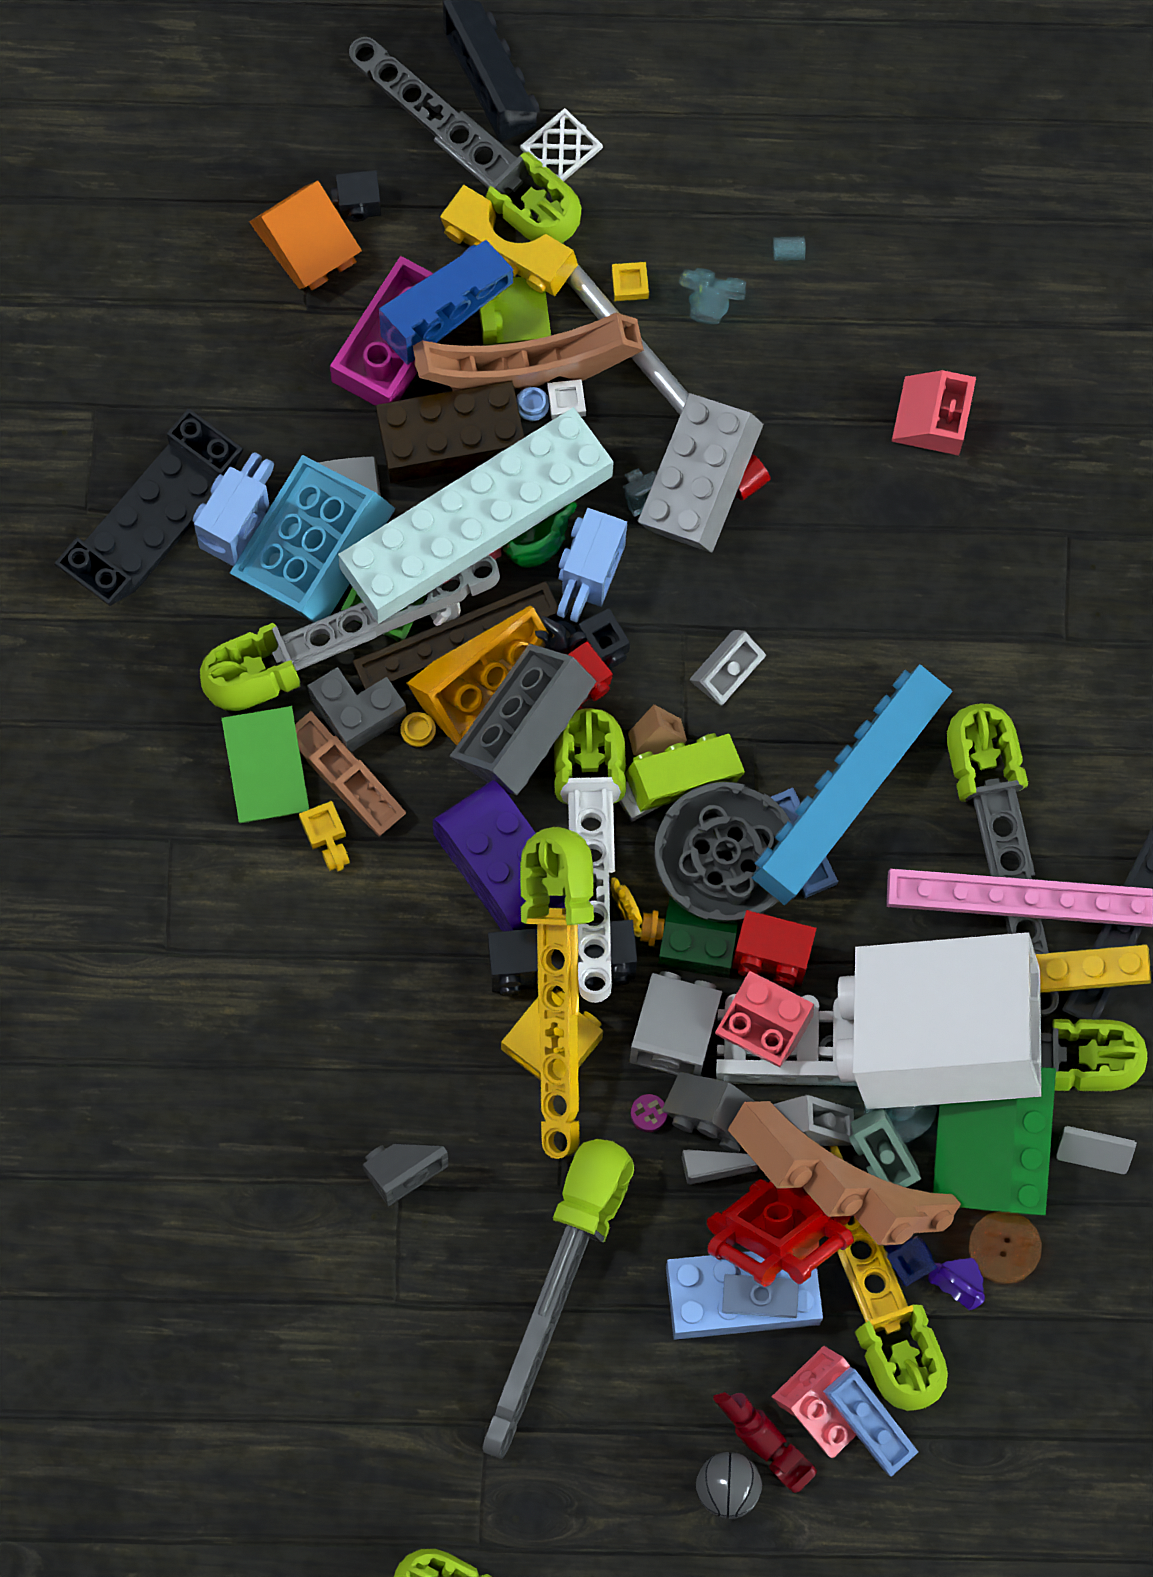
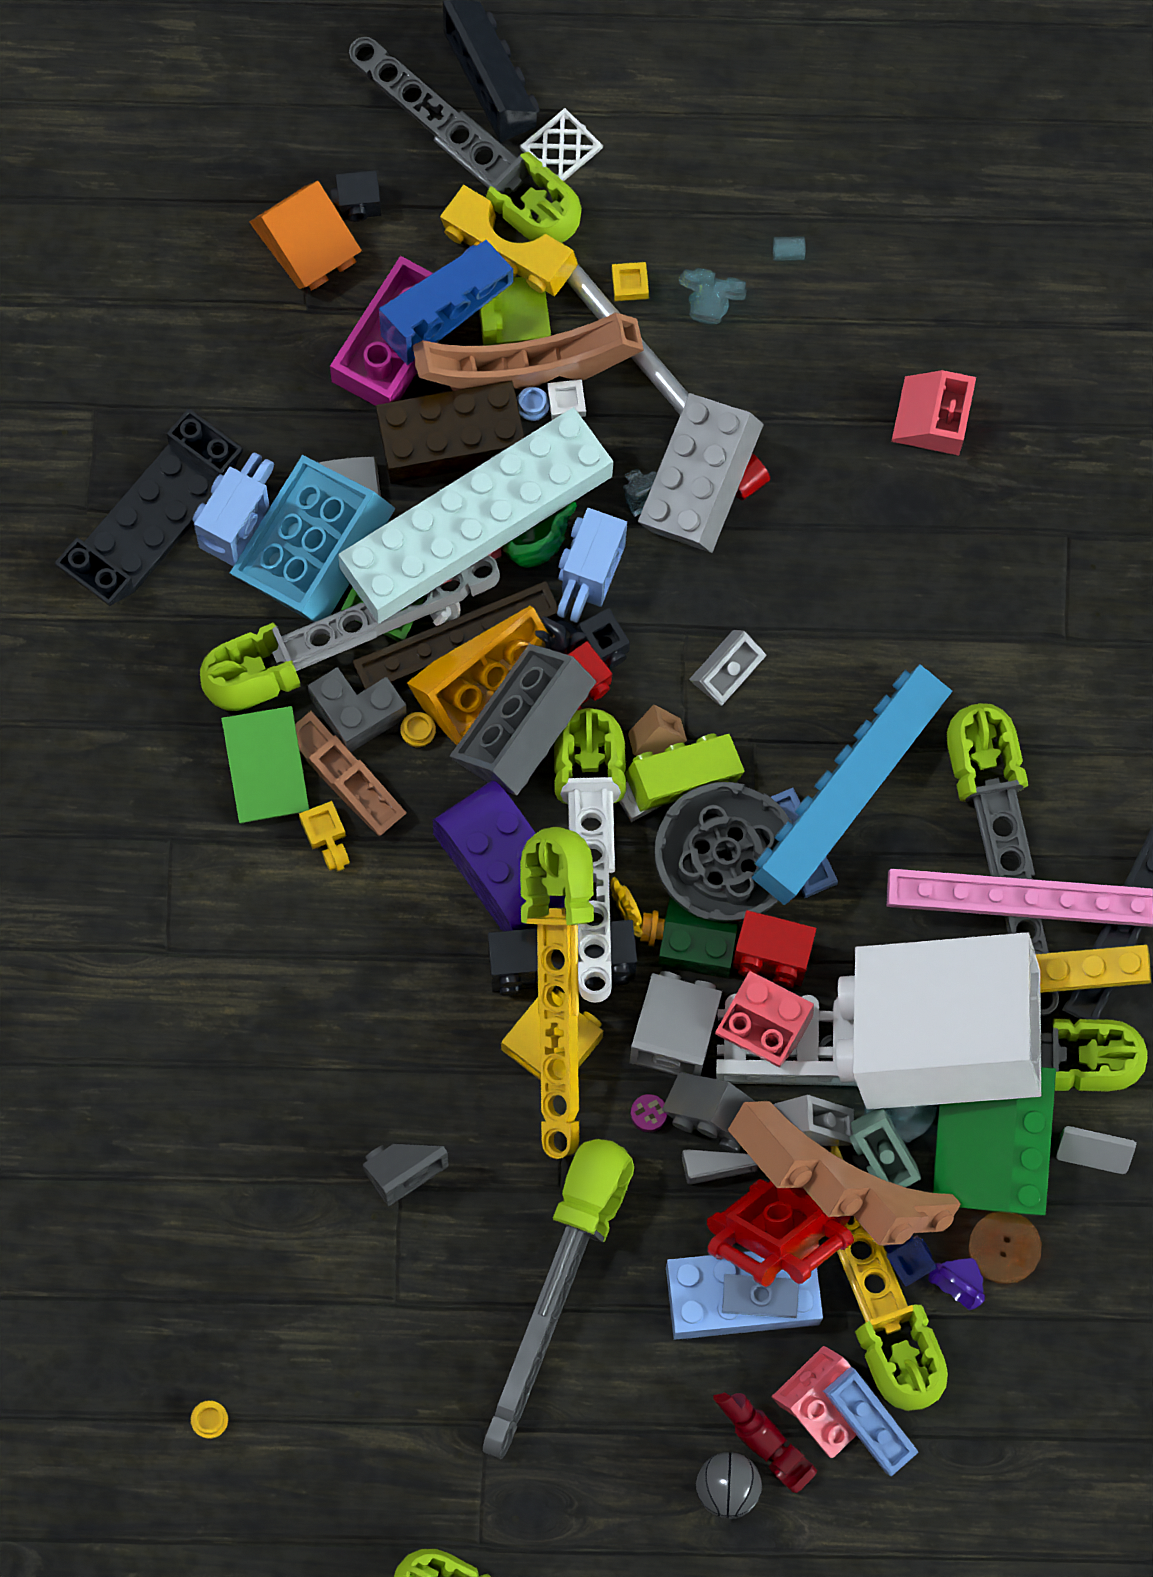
(209, 1419): none -> yellow plate

